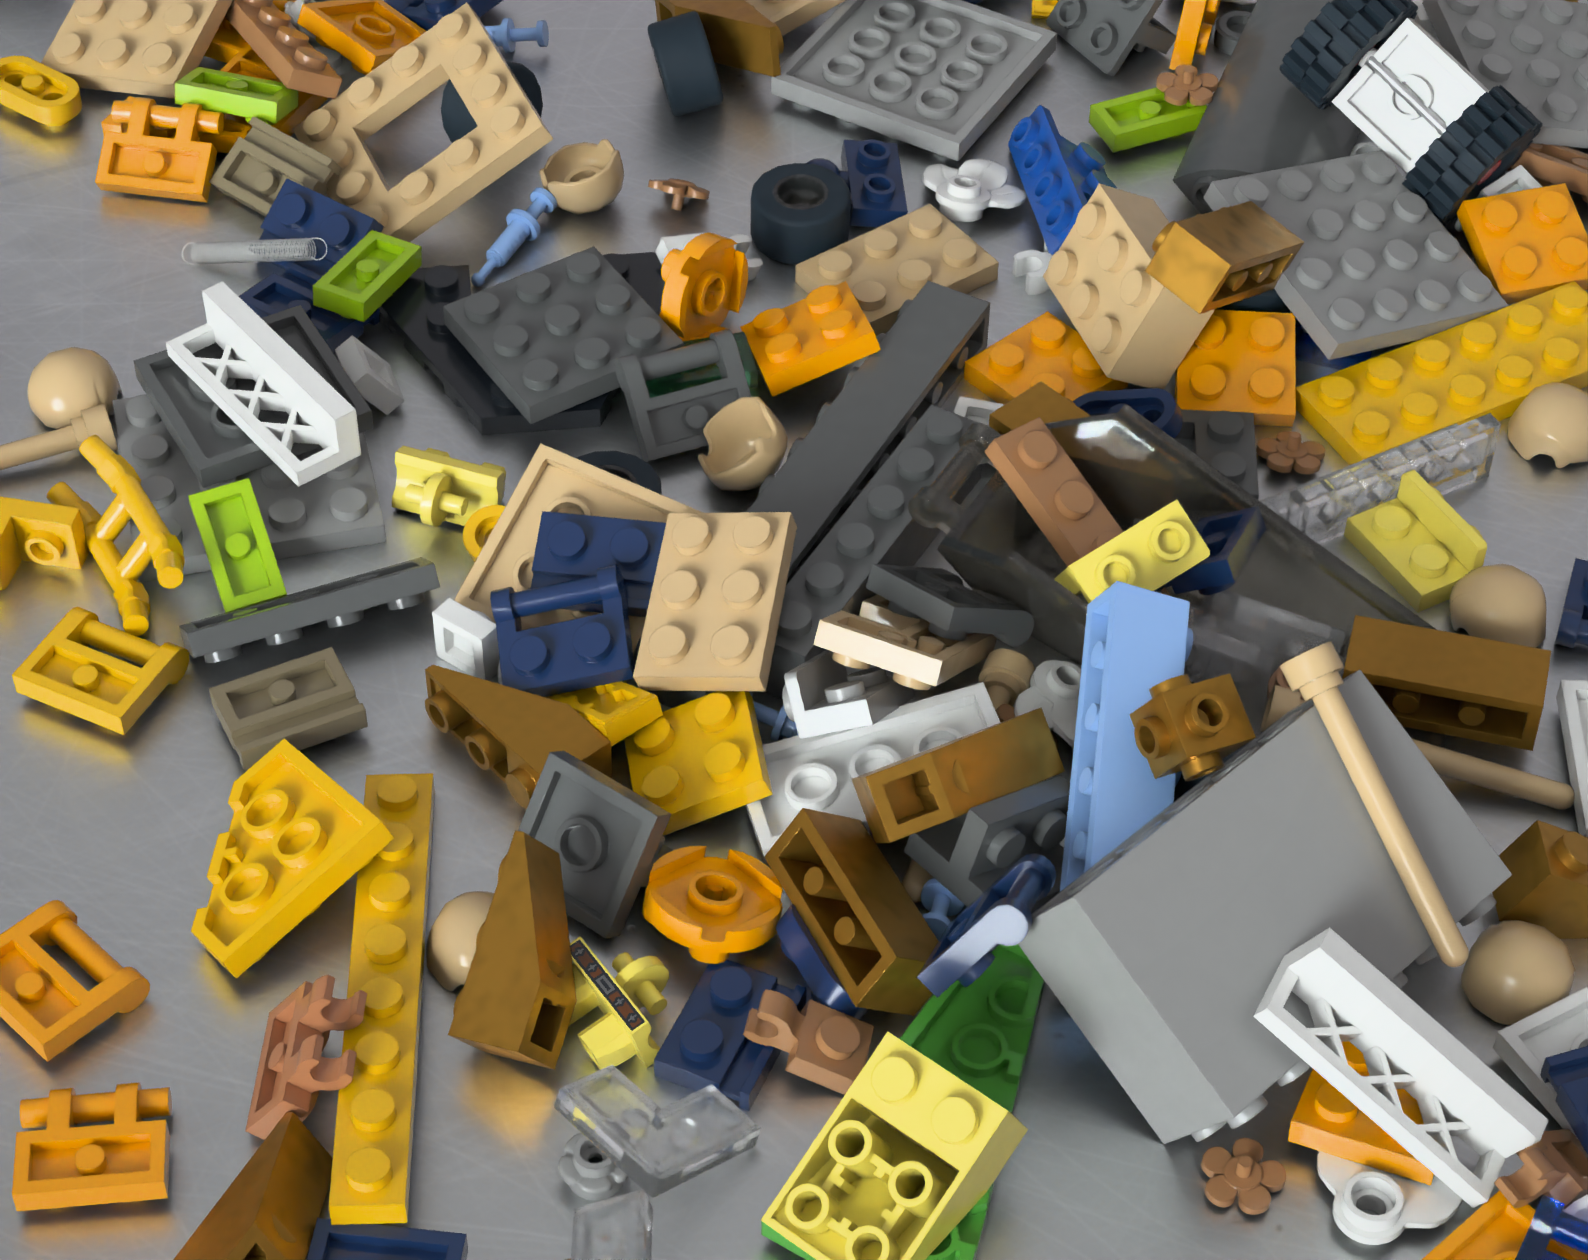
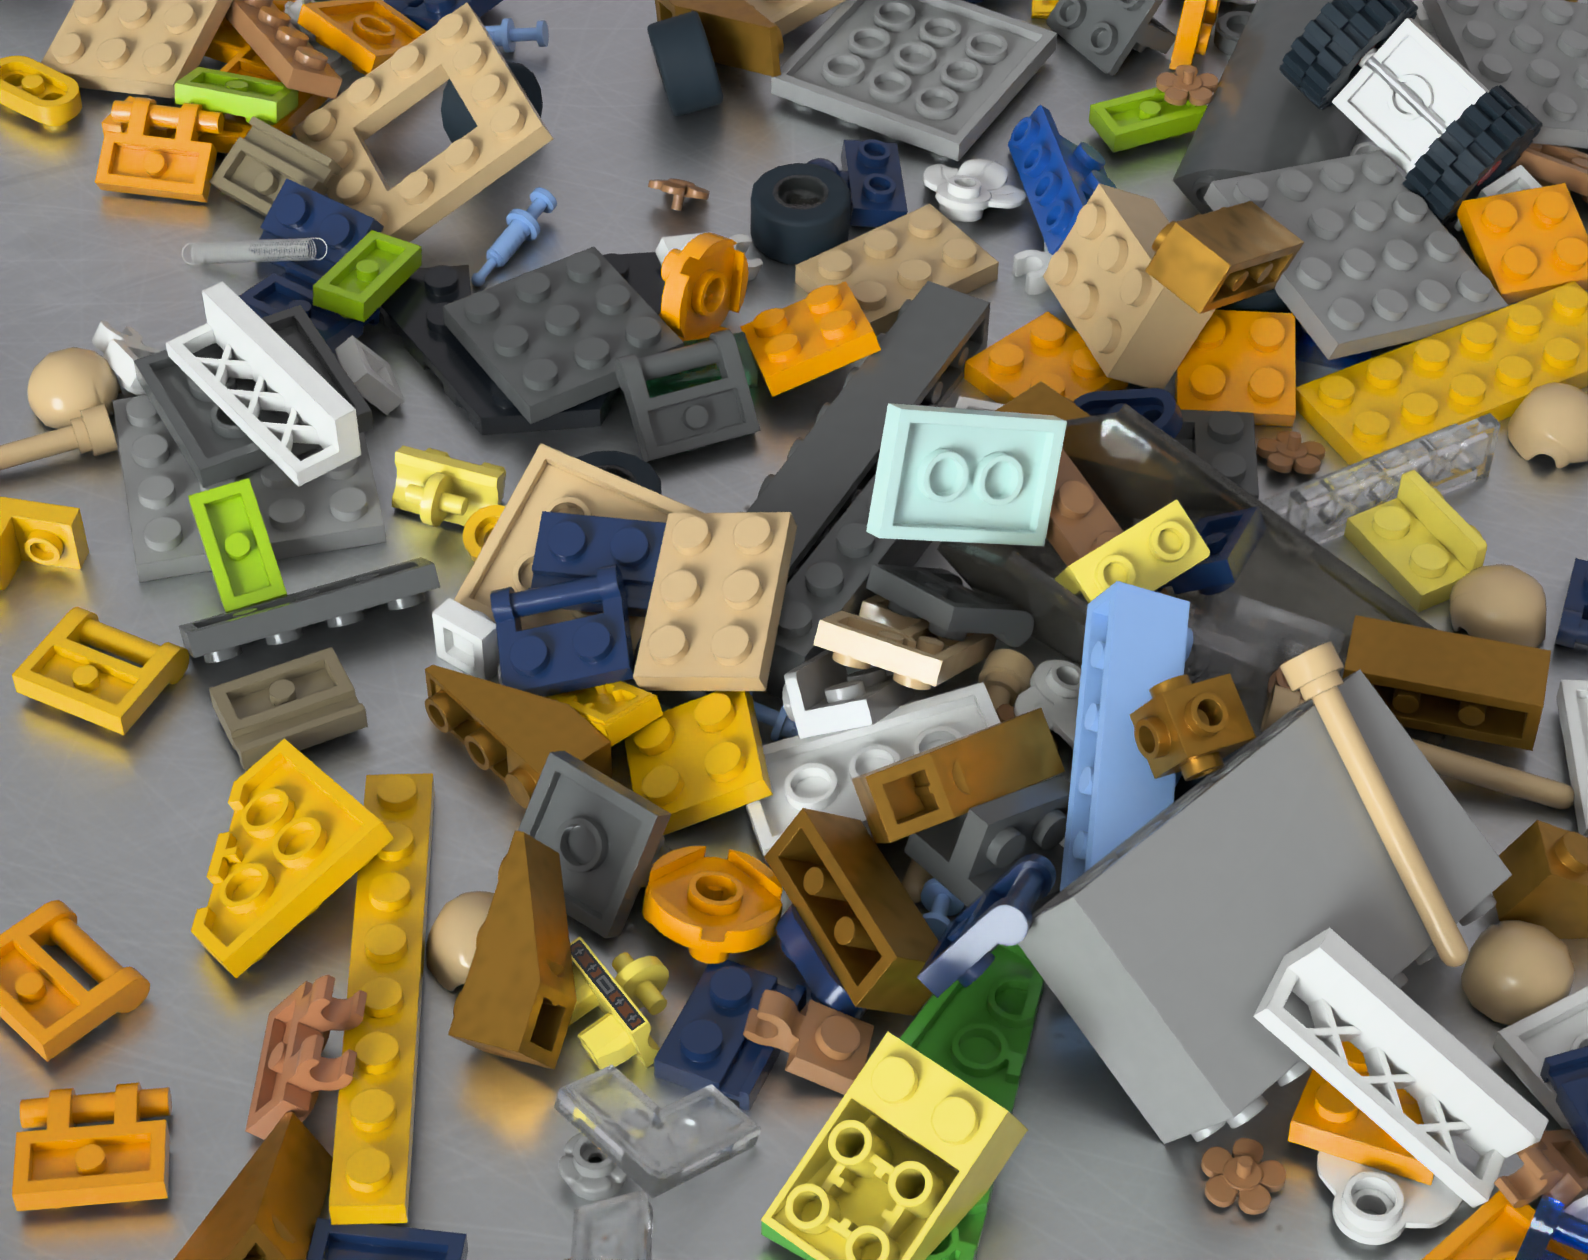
(121, 351): none -> white plate
(152, 543): yellow piece -> none
(584, 176): tan hair -> none
(743, 445): tan hair -> none
(965, 475): none -> light aqua plate

